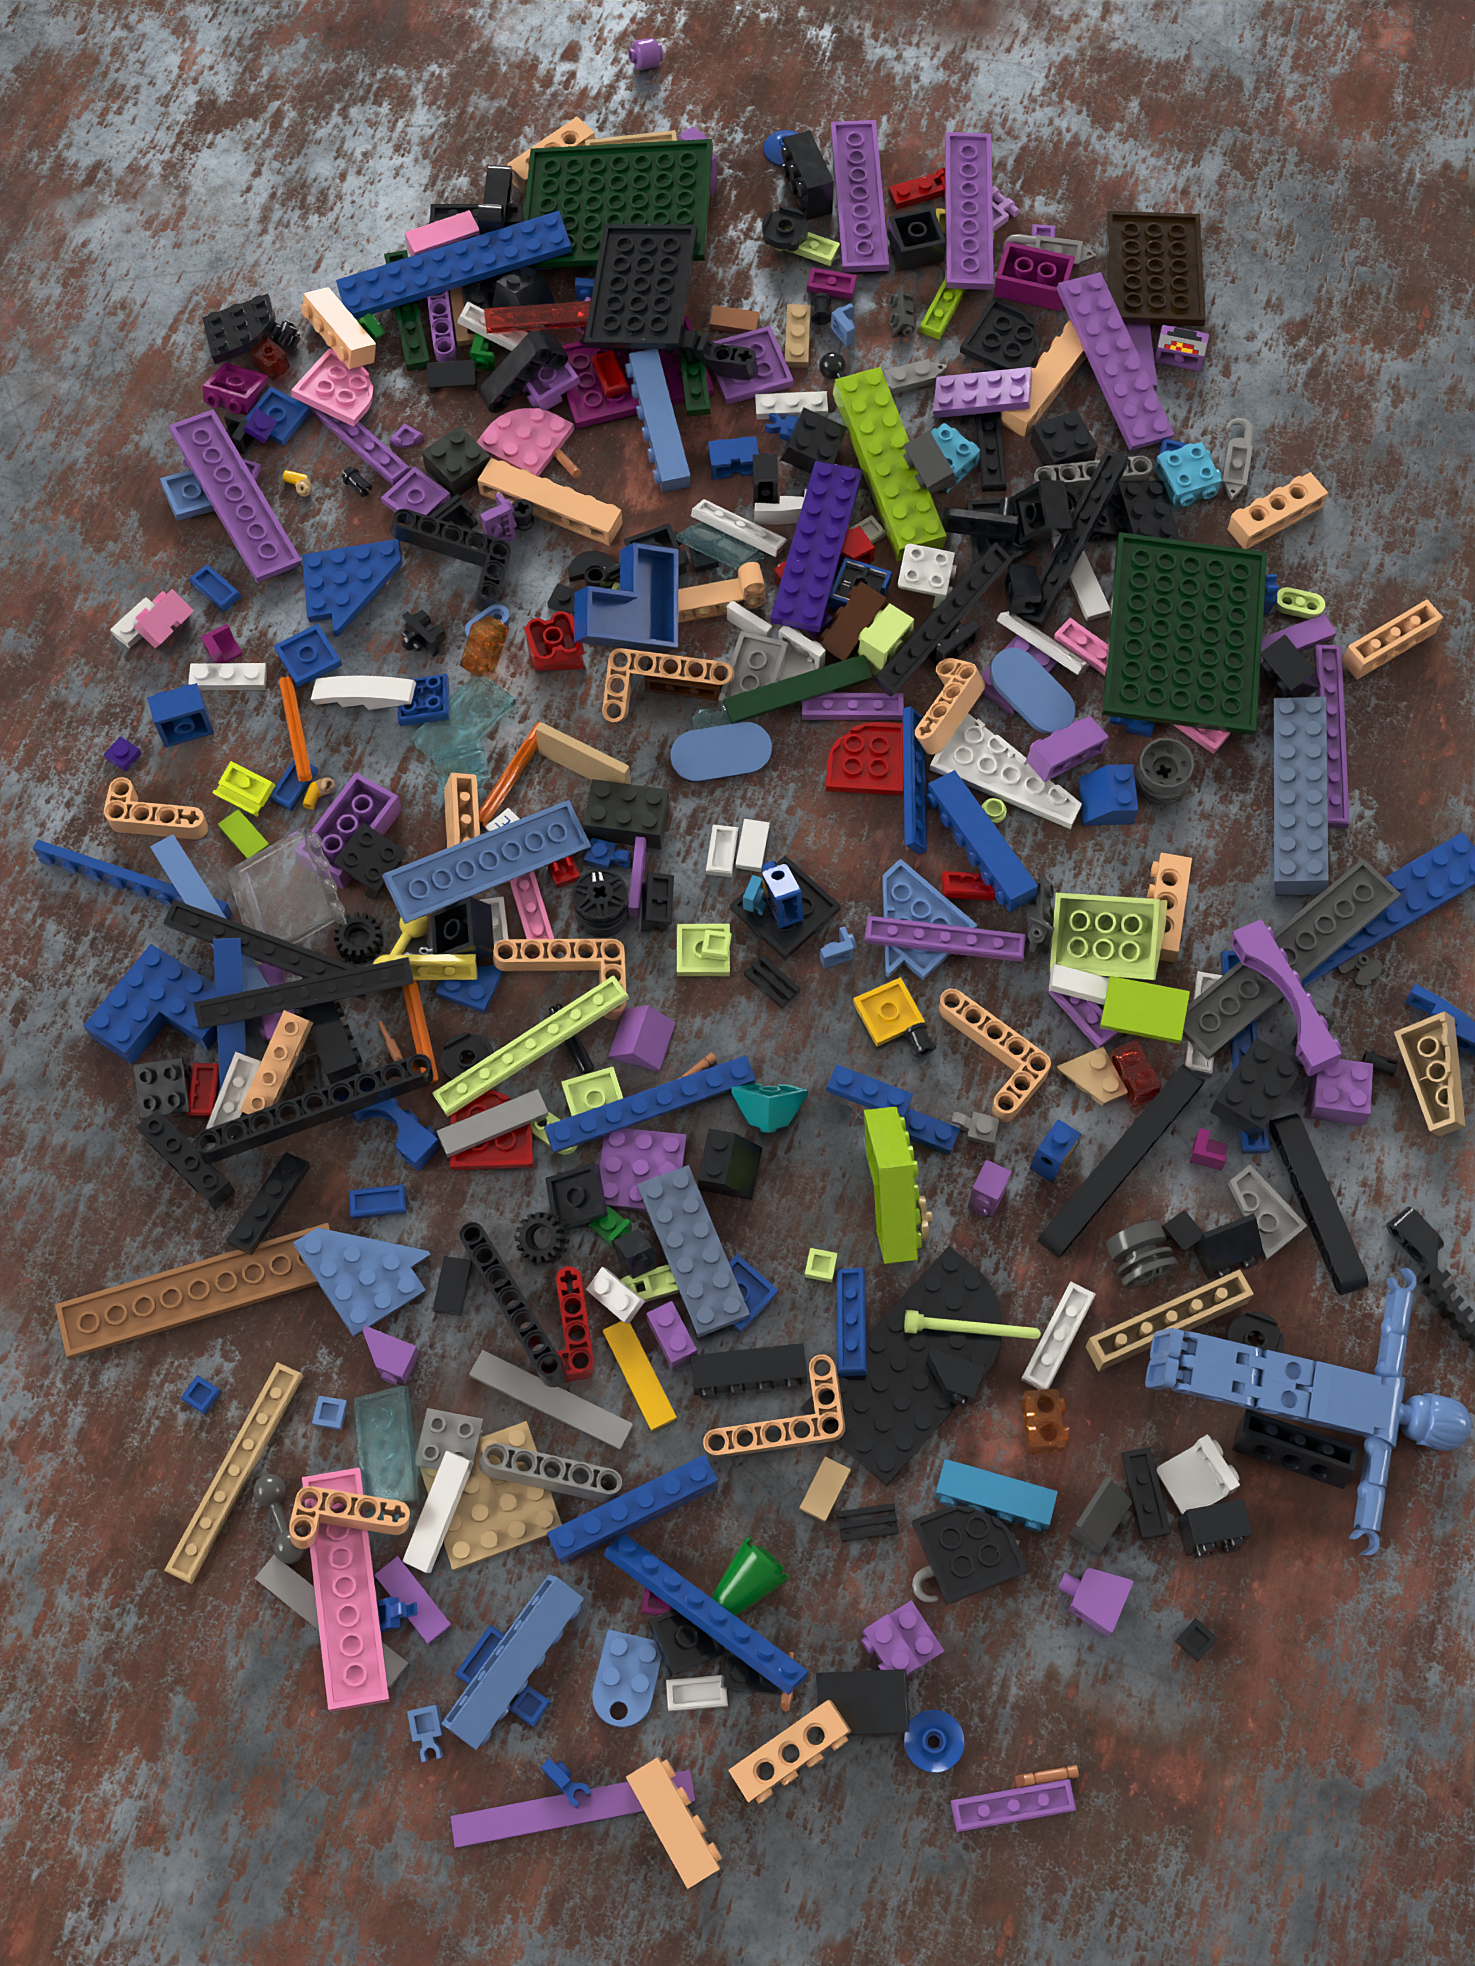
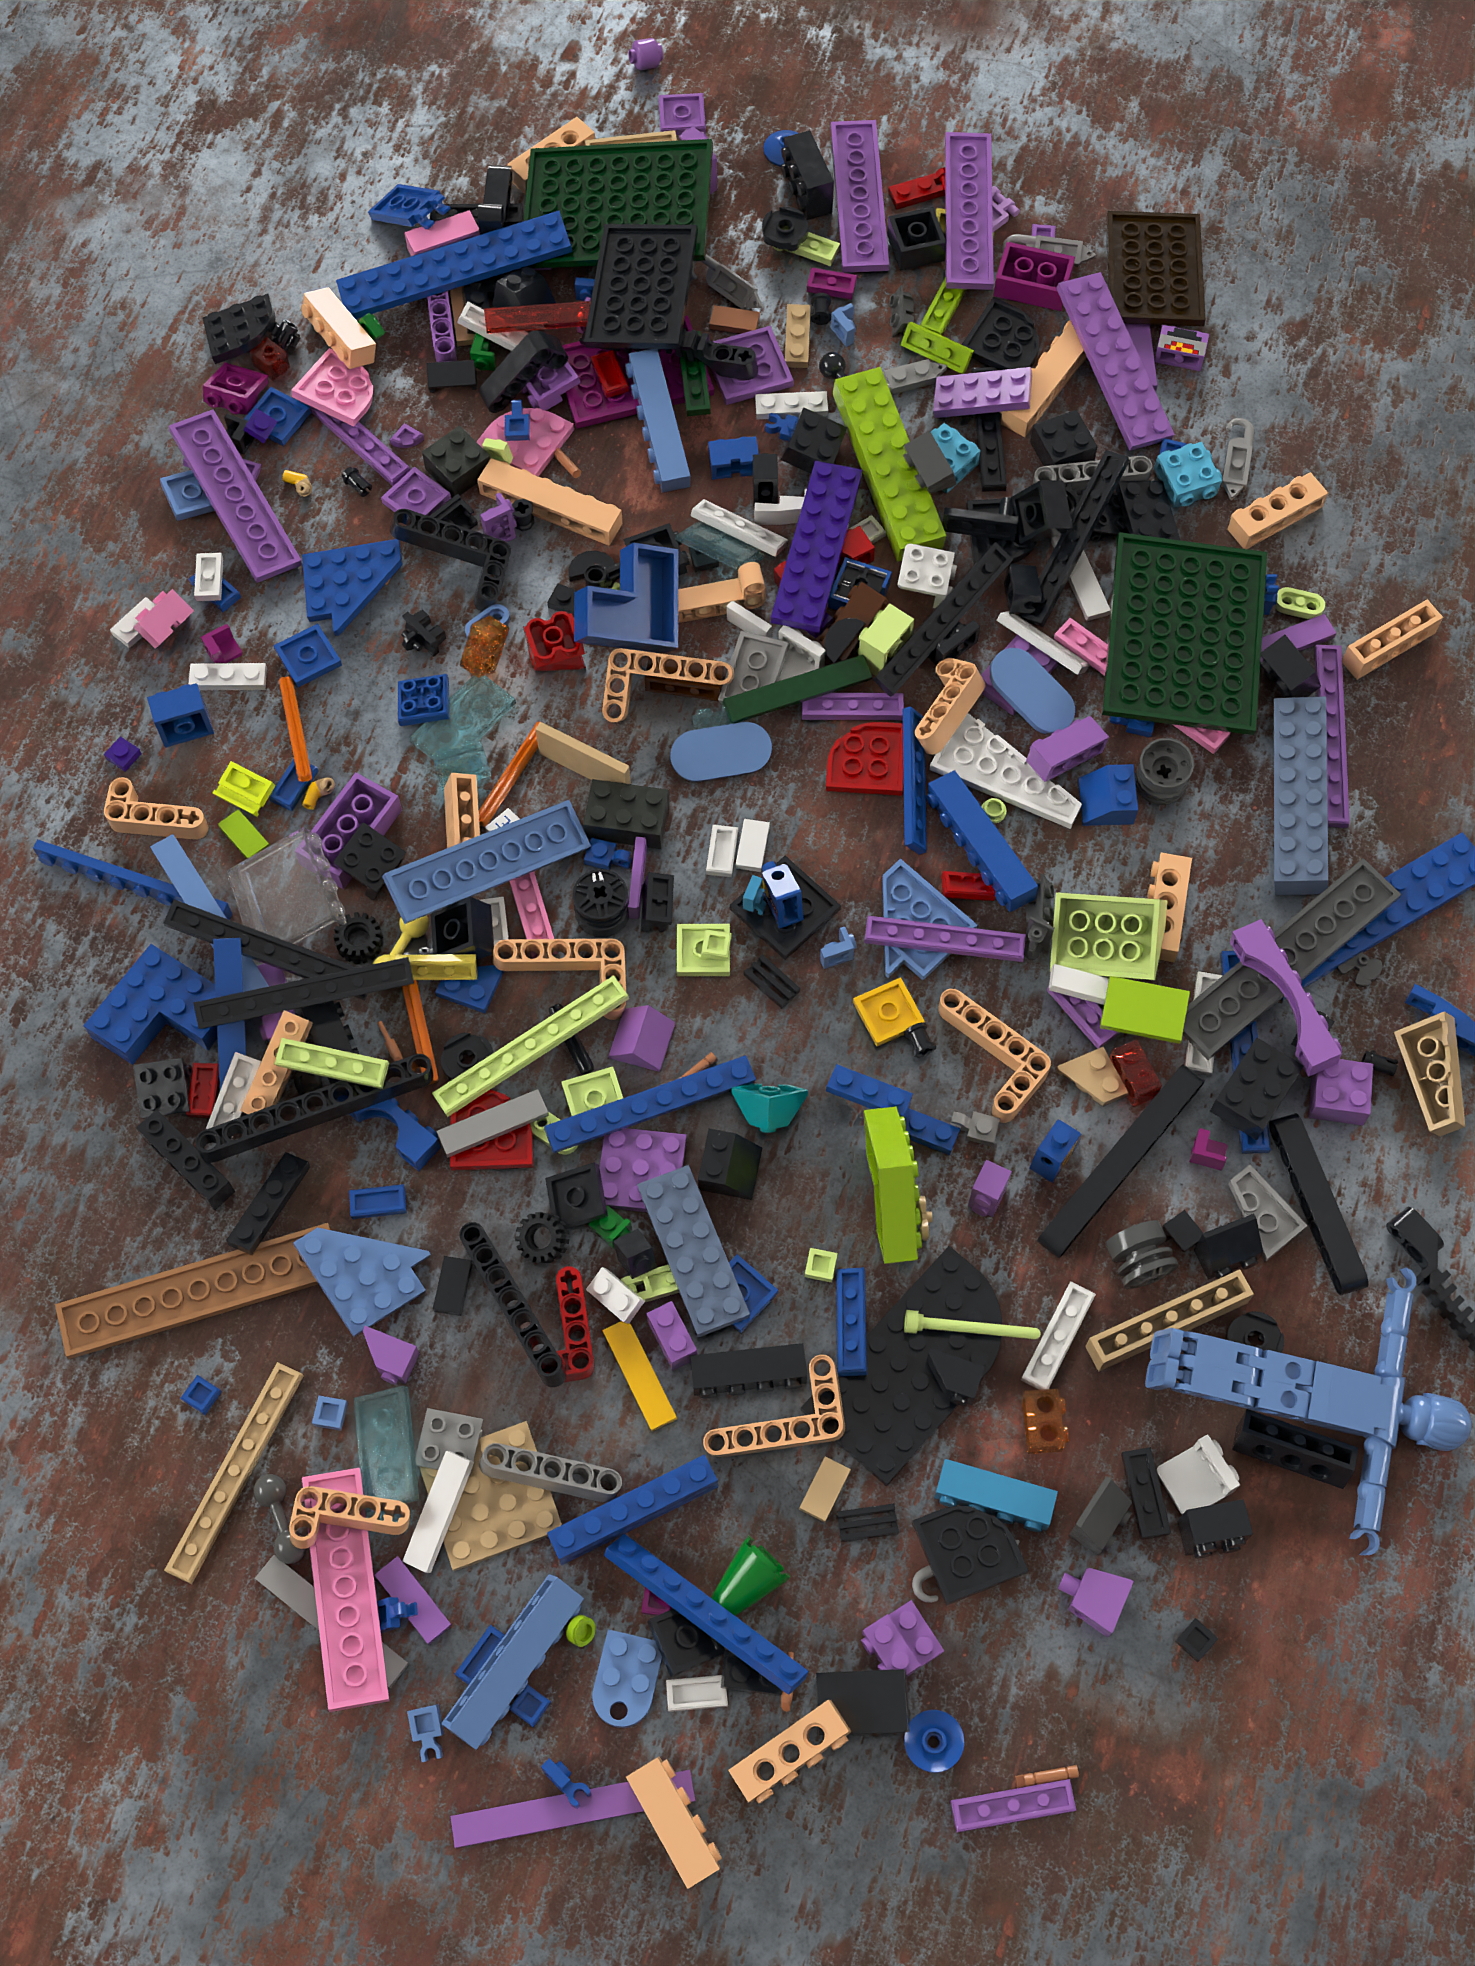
(208, 576): none -> white plate
(332, 1063): none -> yellowish green tile
(370, 691): white slope -> none
(409, 206): none -> blue tile
(410, 326): dark green plate -> none
(498, 450): none -> yellowish green plate
(518, 424): none -> blue plate
(551, 1400): light grey tile -> none
(563, 872): red tile -> none
(580, 1630): none -> lime tile
(682, 112): none -> medium lavender tile
(730, 284): none -> light grey plate
(841, 636): none -> black tile
(937, 347): none -> lime plate

